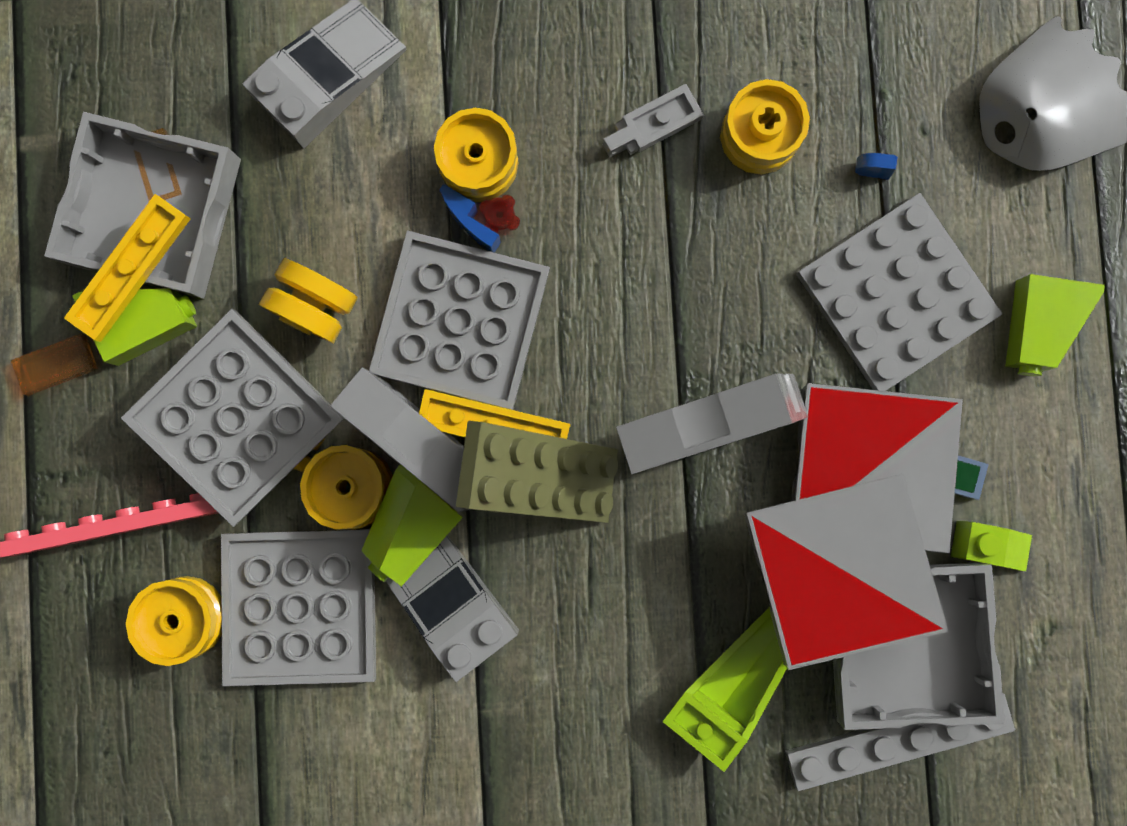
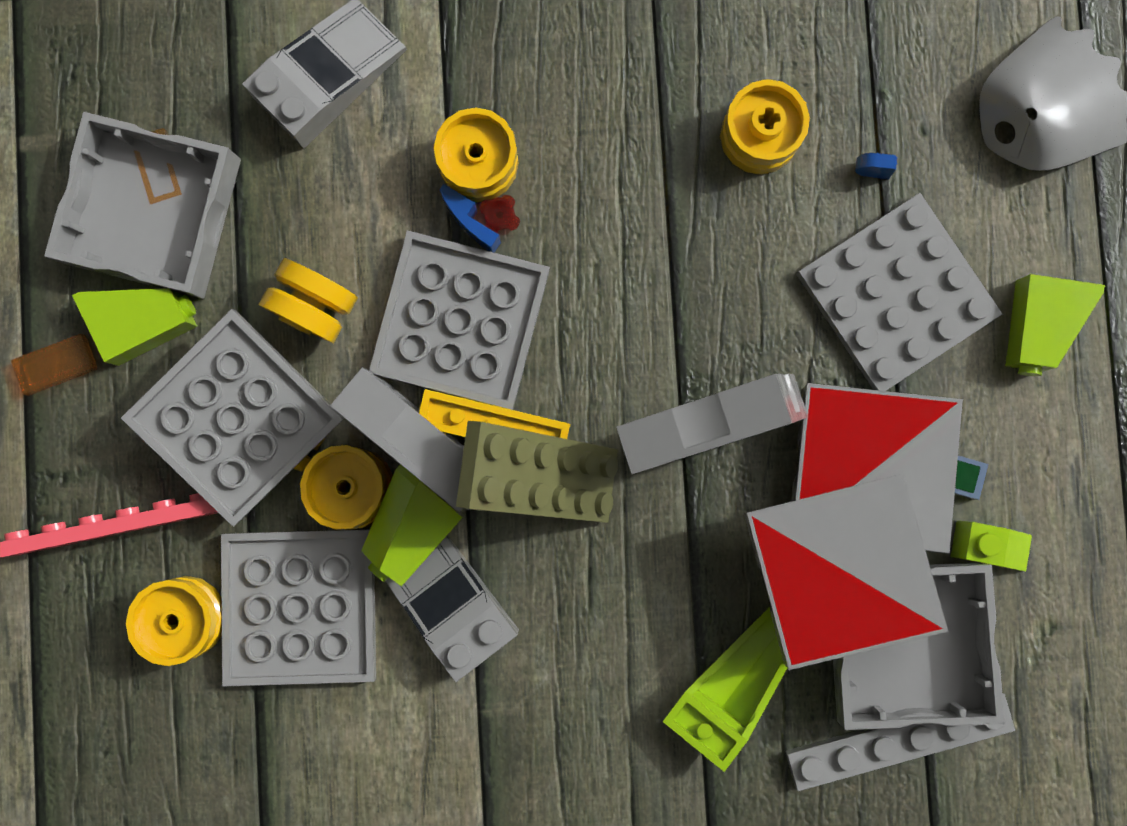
(127, 268): yellow plate -> none
(654, 122): light grey hinge -> none

